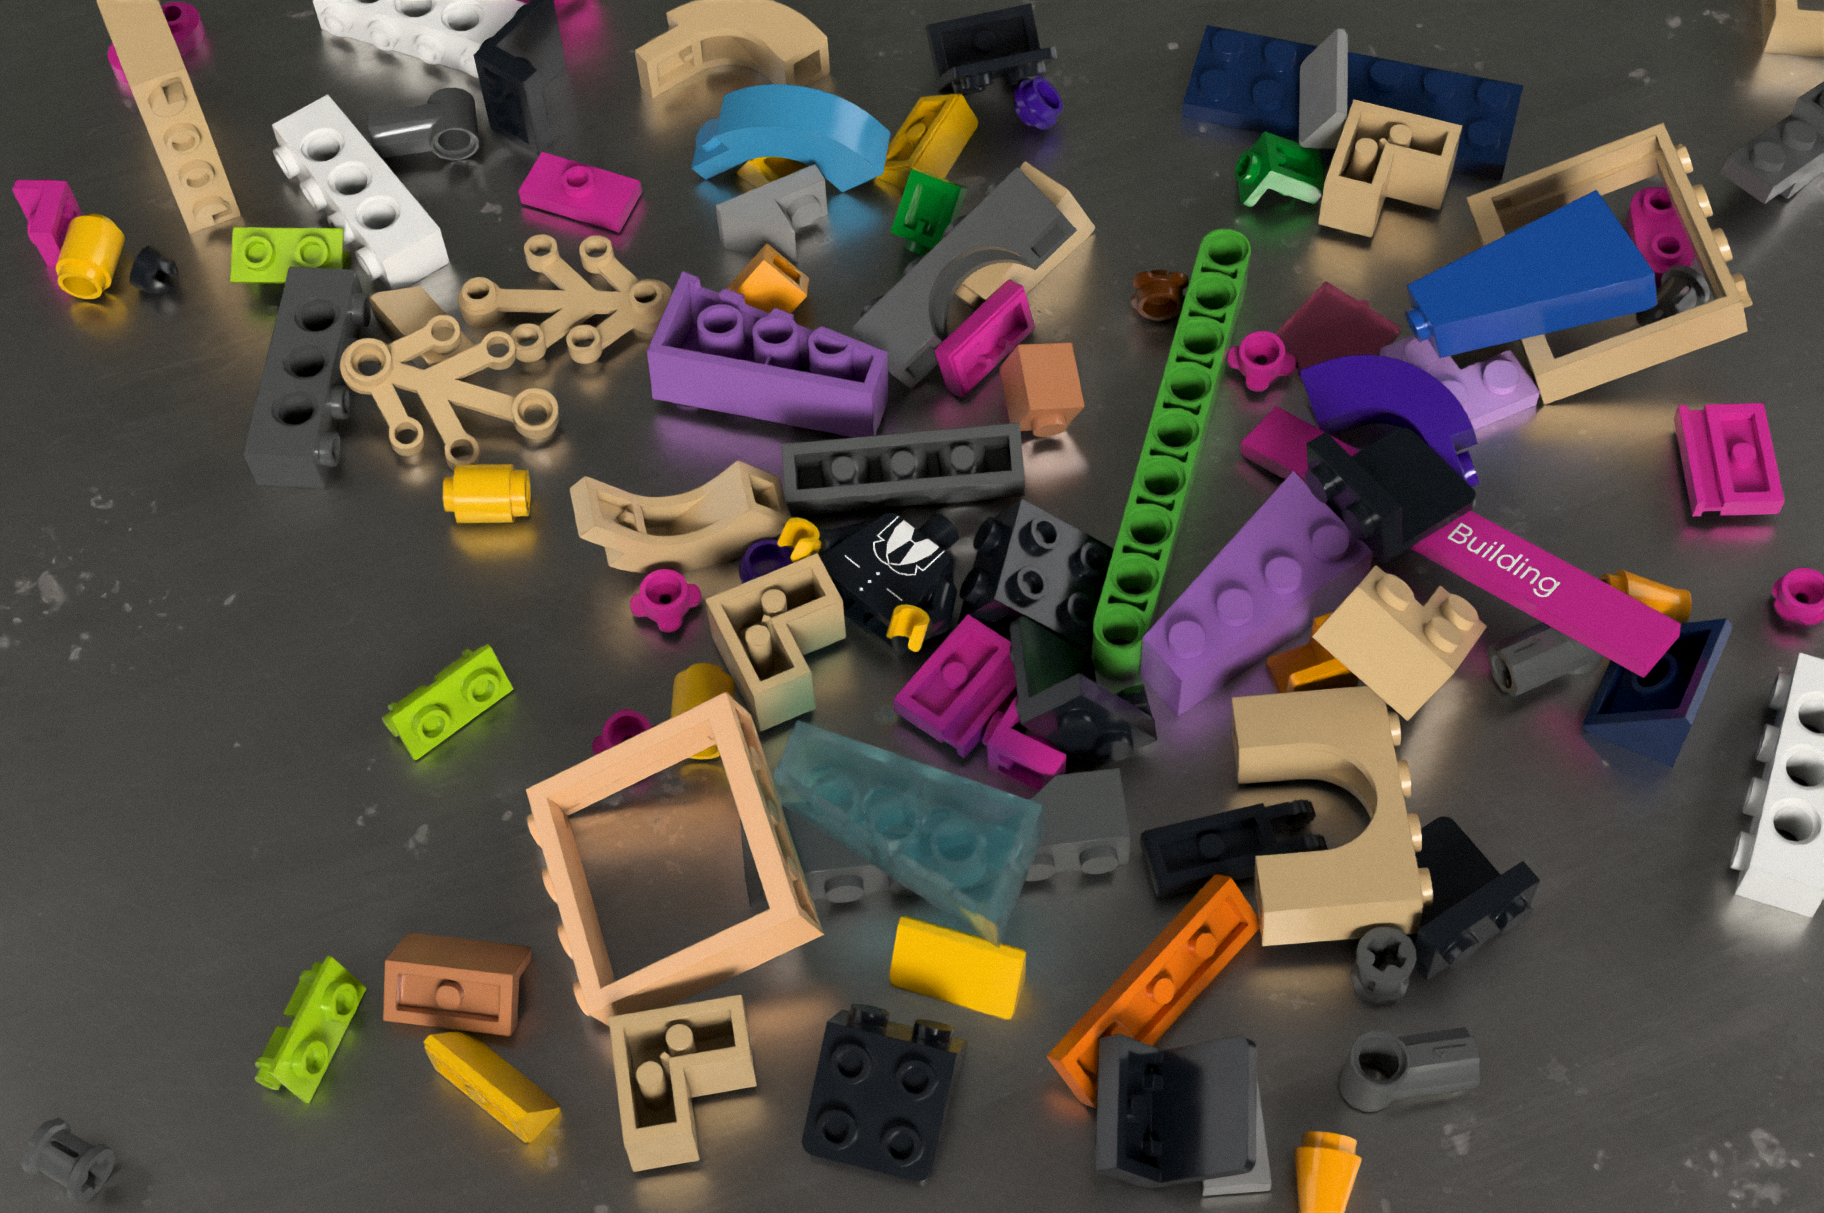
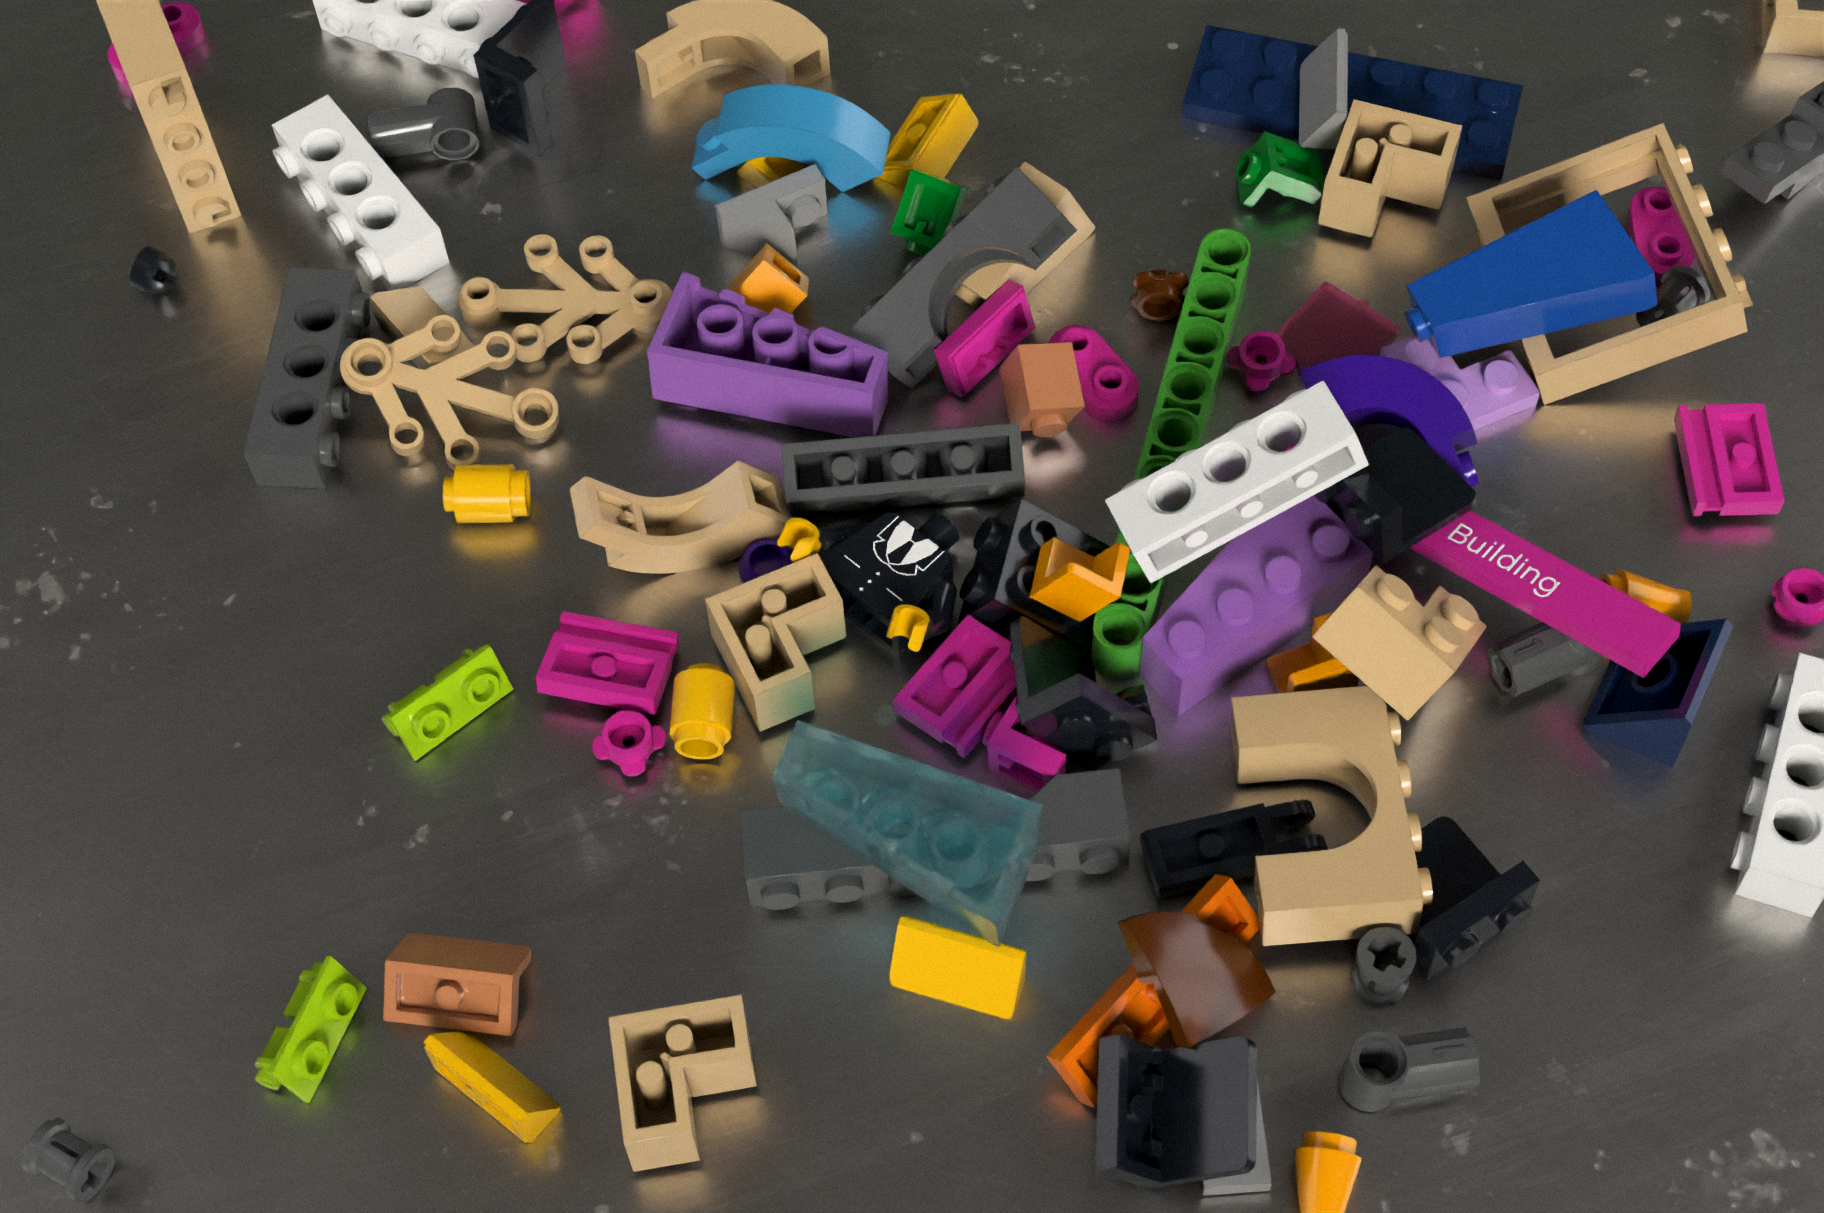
(49, 209): dark pink bracket -> none
(89, 256): yellow brick -> none
(267, 253): lime hinge -> none
(580, 191): dark pink plate -> none
(608, 663): none -> dark pink plate
(661, 585): dark pink plate -> none
(781, 928): light nougat window -> none
(882, 1092): black bracket -> none
(986, 47): black bracket -> none
(1037, 103): dark purple plate -> none
(1077, 581): none -> light orange panel
(1098, 366): none -> dark pink plate
(1198, 971): none -> reddish brown brick
(1267, 484): none -> white brick

